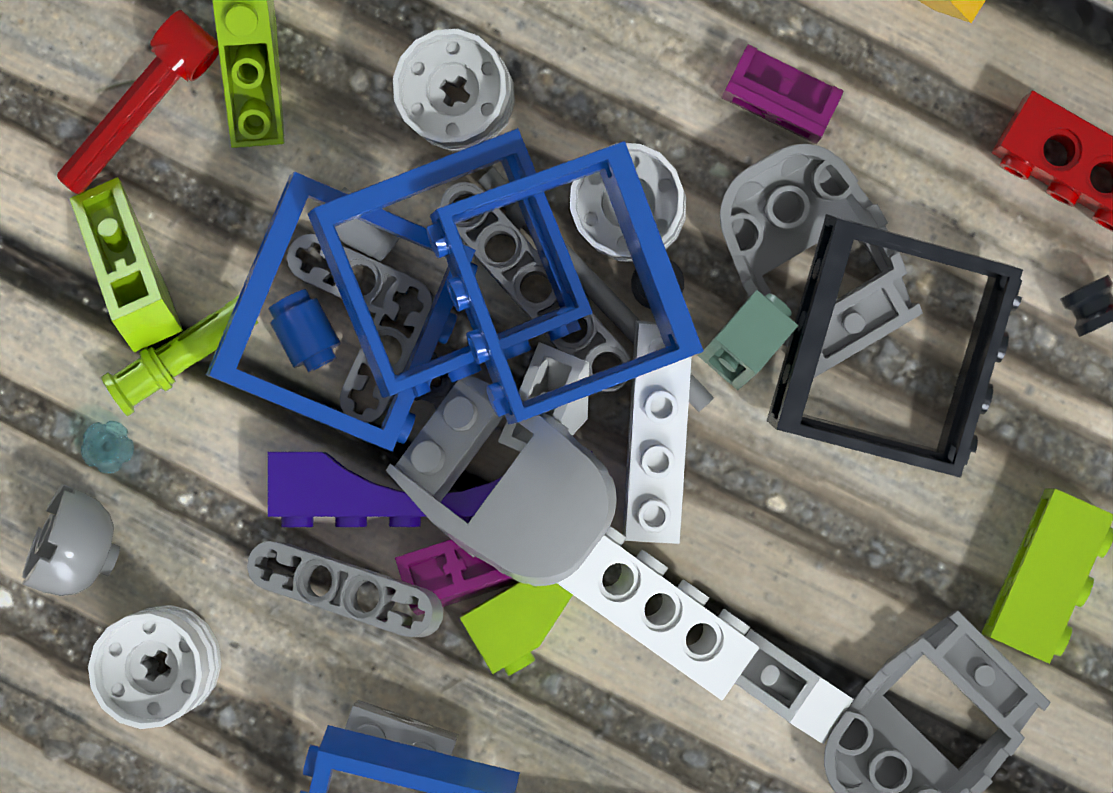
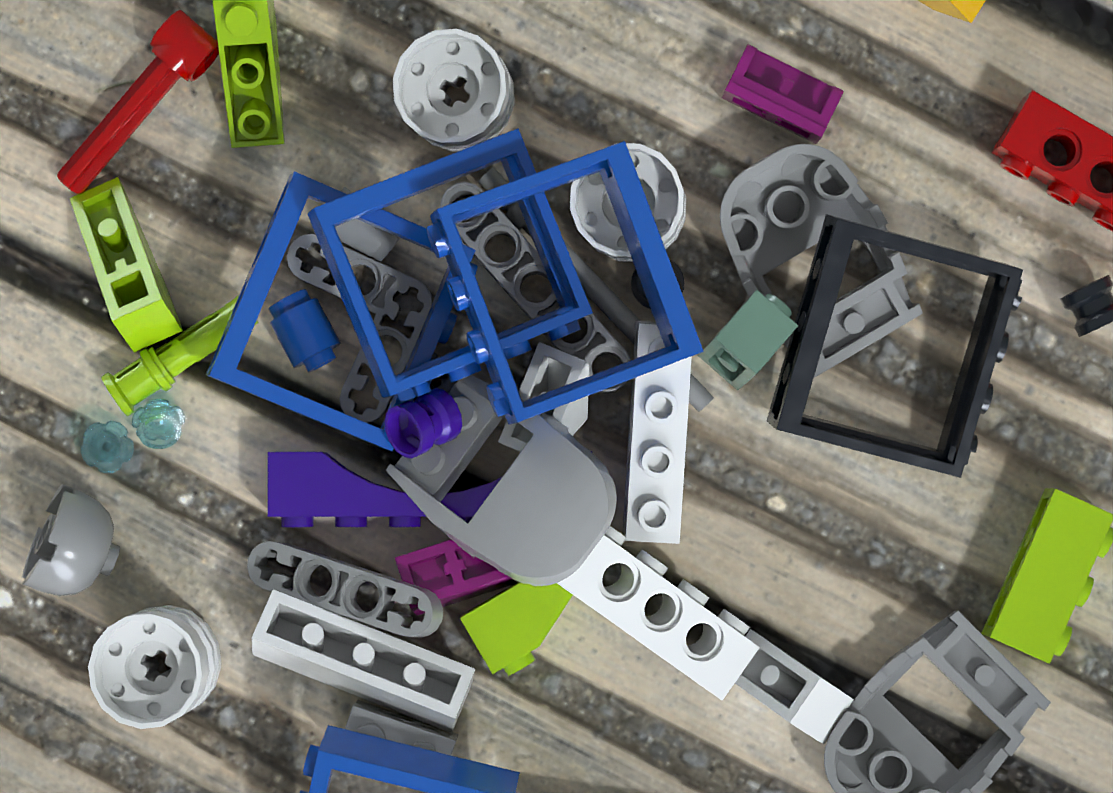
(162, 433): none -> clear light blue plate
(362, 661): none -> white brick
(421, 423): none -> dark purple wheel

